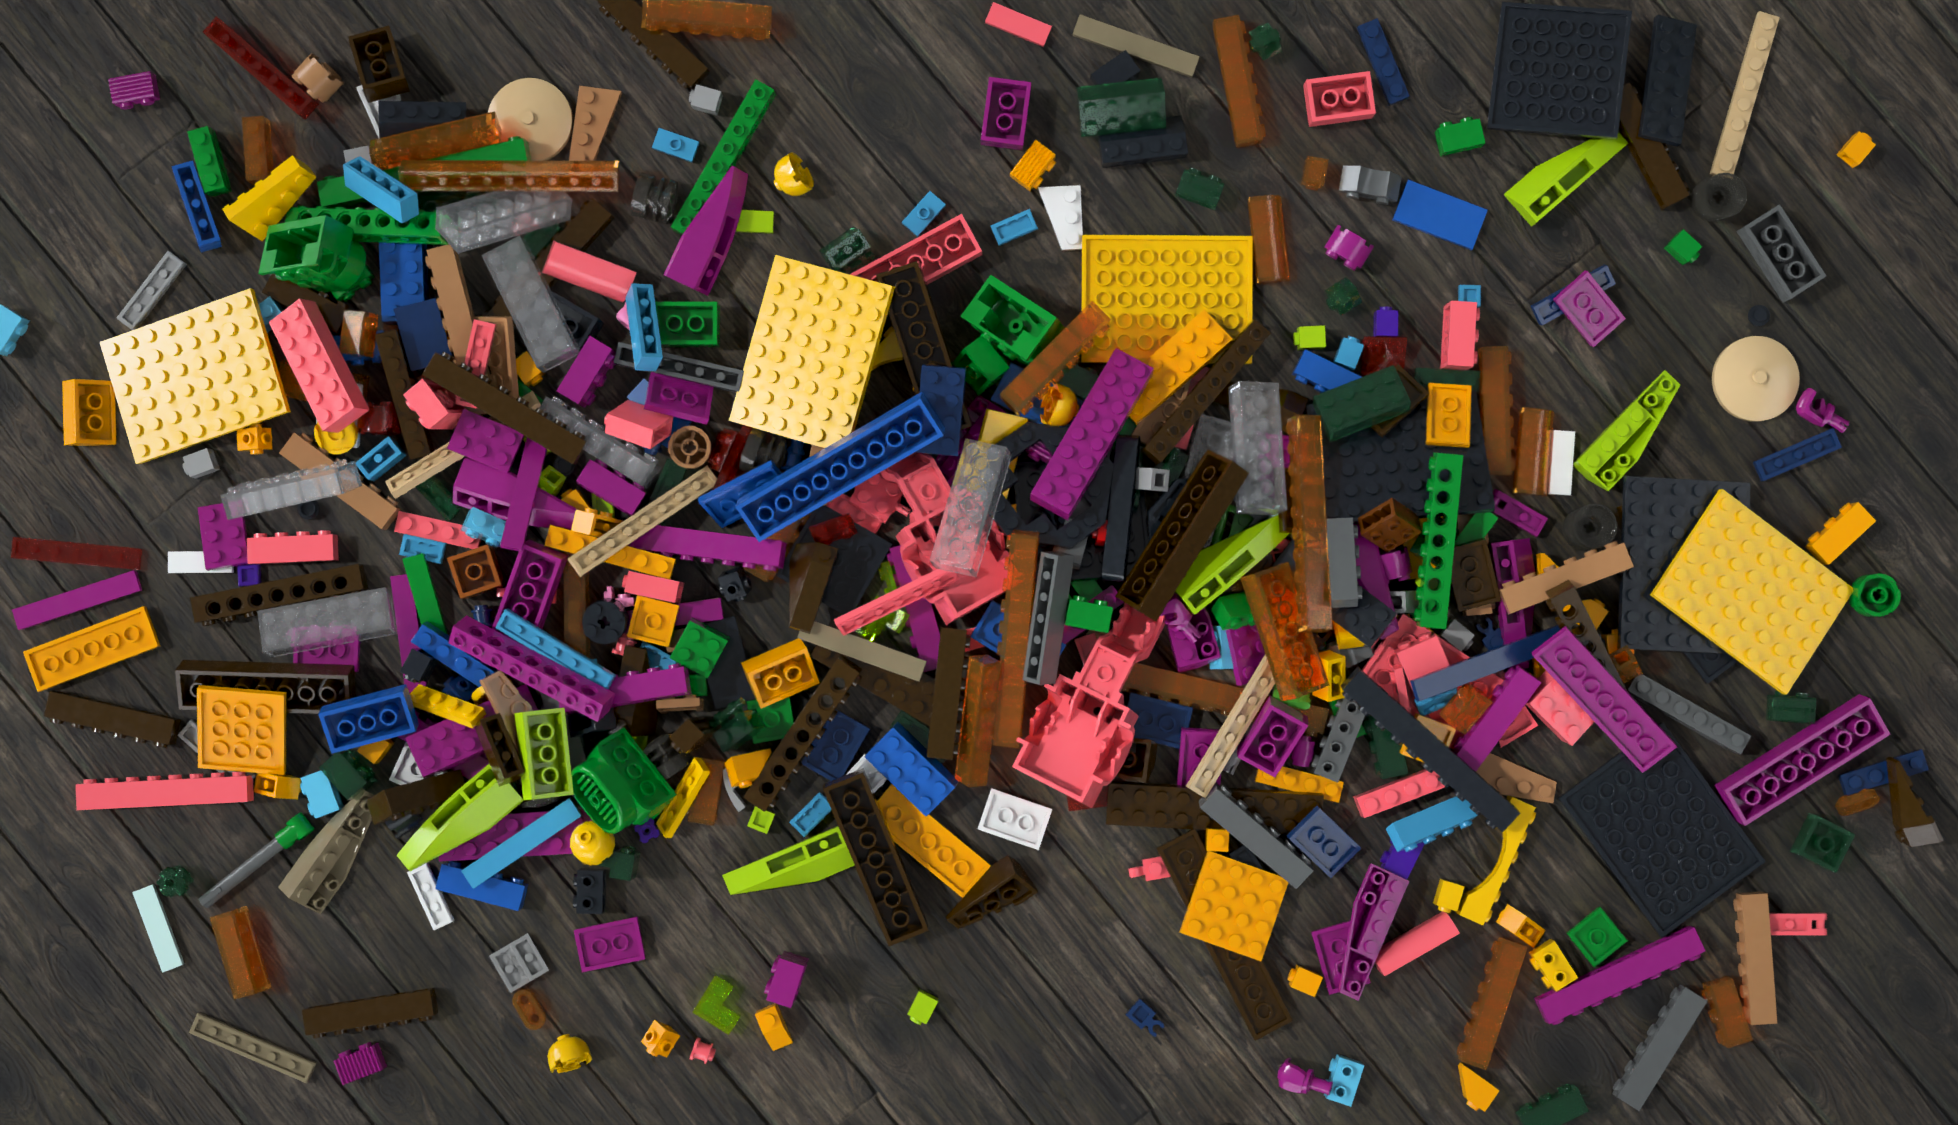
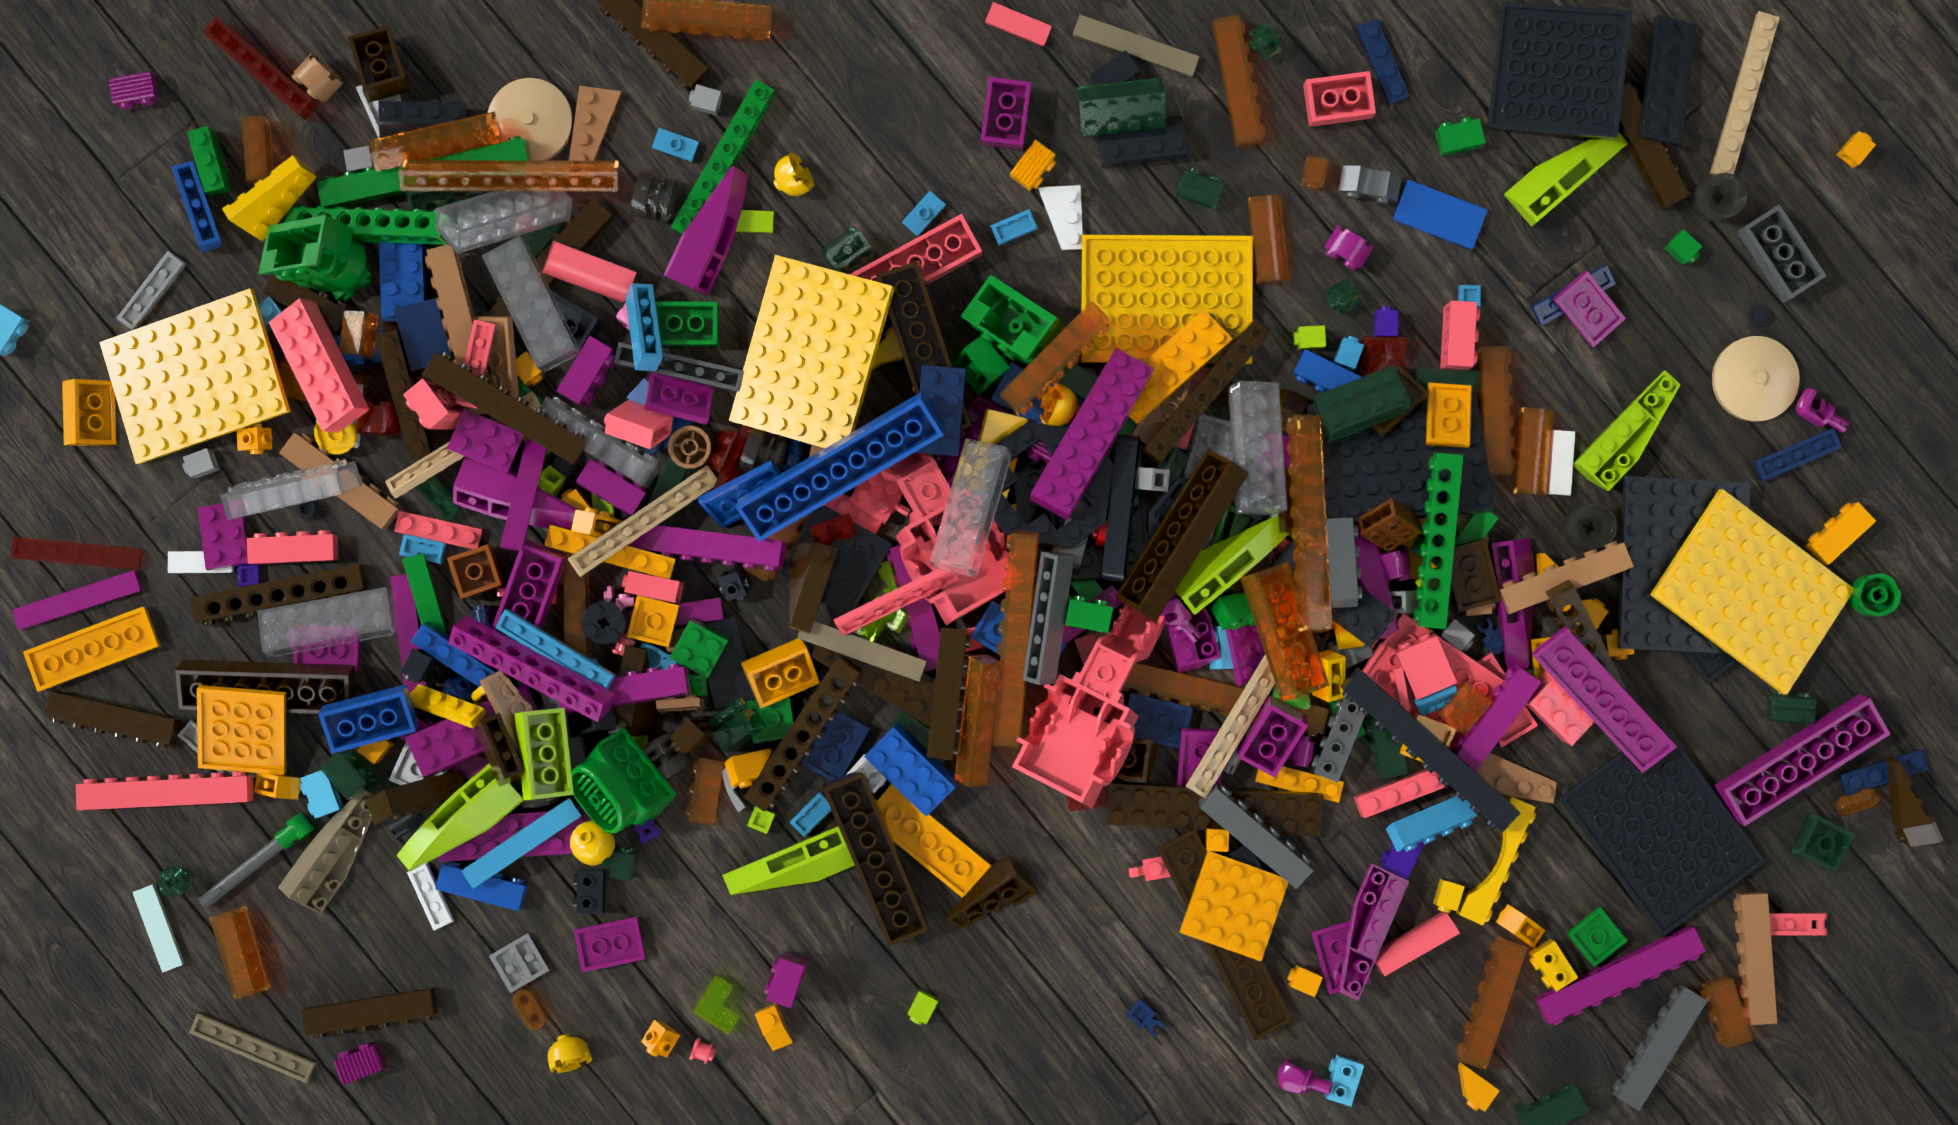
(381, 189): dark azure brick -> none
(381, 459): dark azure brick -> none
(484, 526): medium azure brick -> none
(686, 793): yellow plate -> none
(1014, 819): white plate -> none
(1324, 841): dark blue plate -> none
(1479, 665): dark blue tile -> none
(1518, 514): magenta plate -> none
(1625, 664): clear orange brick -> none
(1687, 714): dark grey brick -> none

